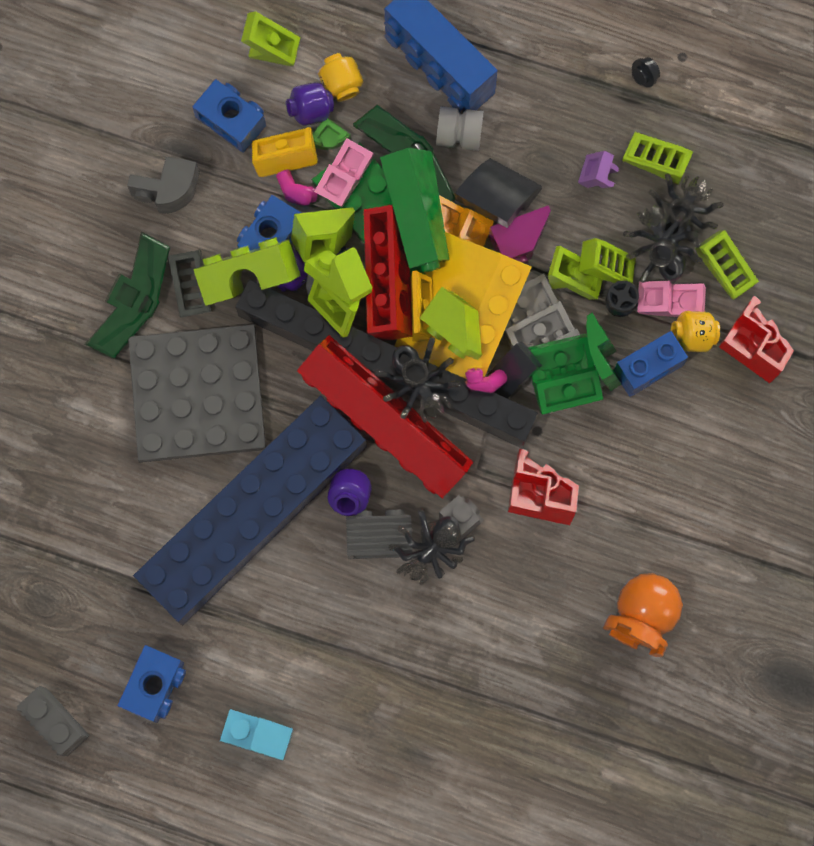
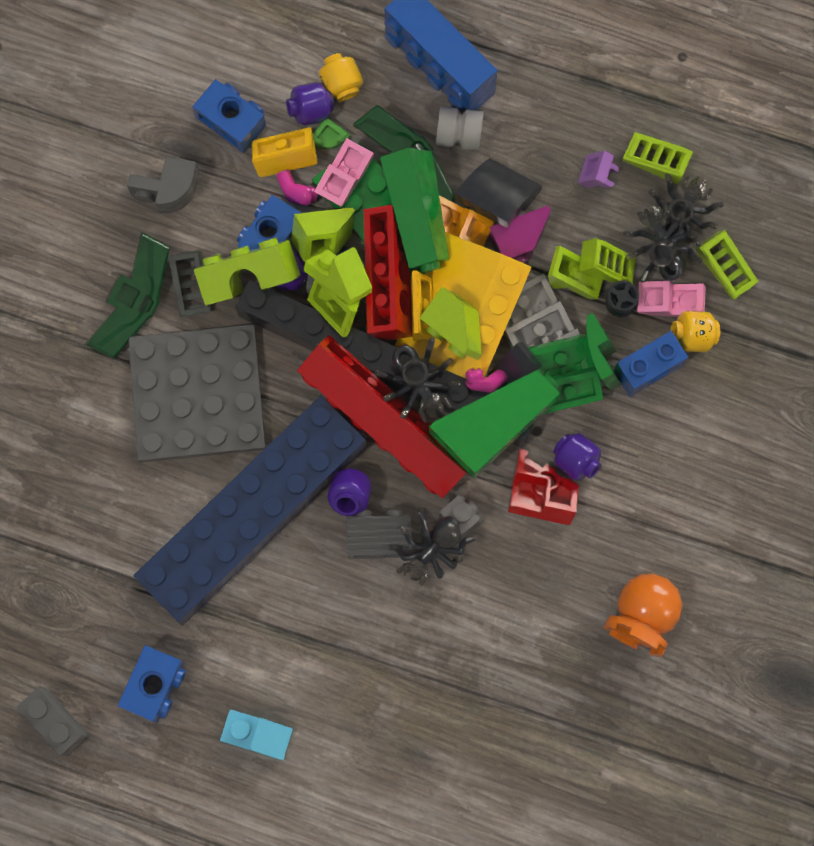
(269, 40): lime slope -> none
(492, 423): none -> green slope
(577, 456): none -> dark purple head
(645, 72): black plate -> none
(757, 343): red slope -> none

